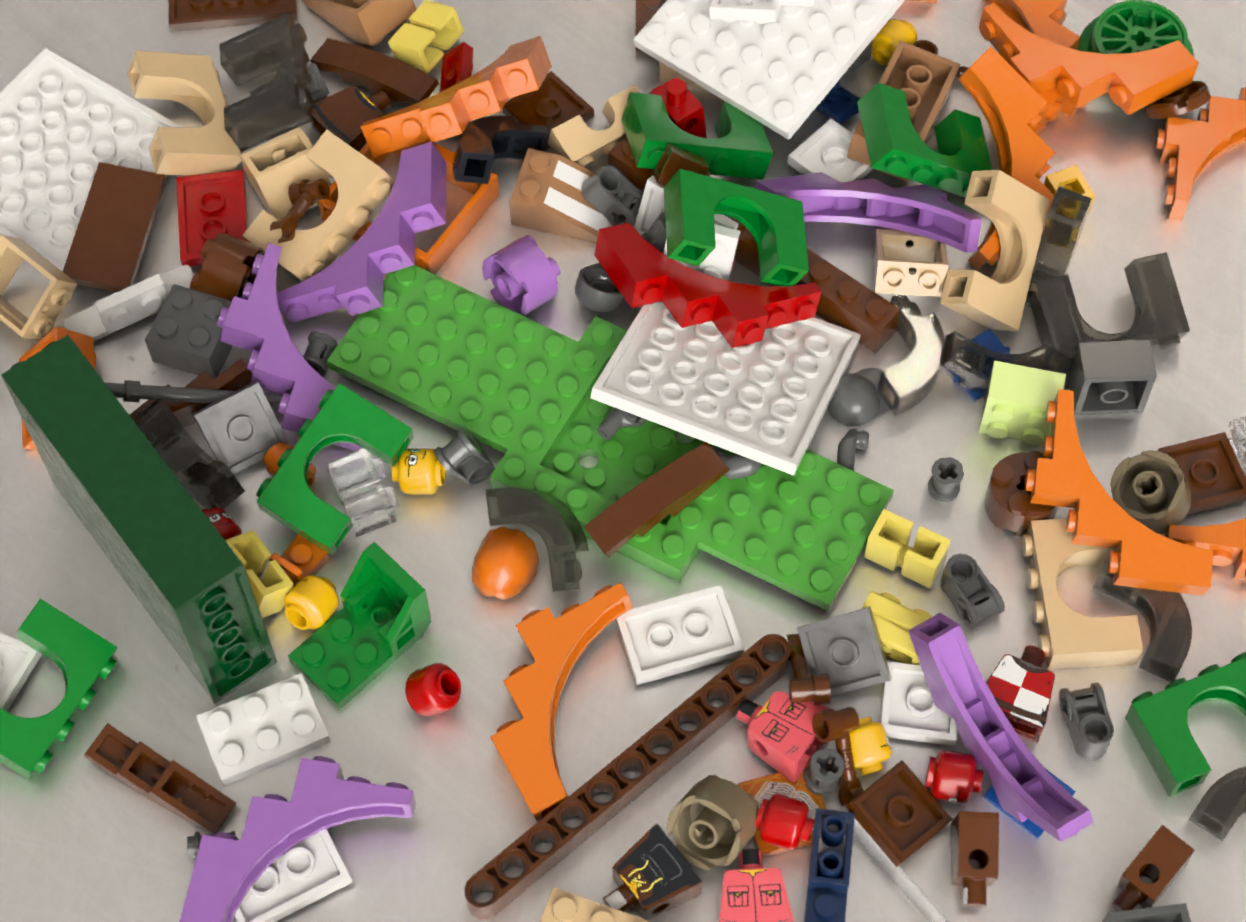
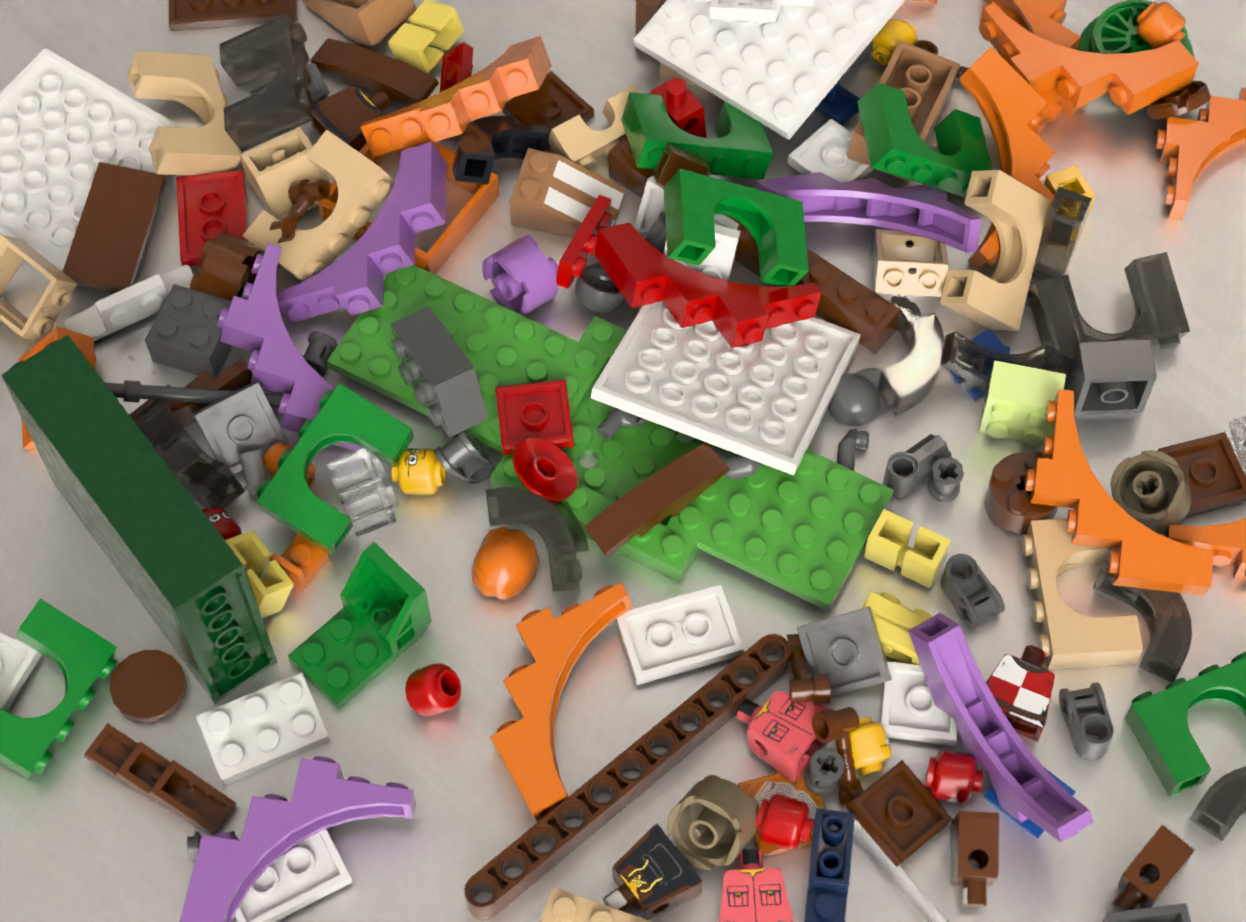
(148, 686): none -> reddish brown tile
(253, 470): none -> light grey pin
(311, 602): yellow head -> none
(438, 372): none -> dark grey brick
(534, 412): none -> red tile
(545, 469): none -> red dish
(584, 242): none -> red plate
(612, 195): dark grey piece -> none
(914, 464): none -> dark grey piece
(1160, 24): none -> orange head

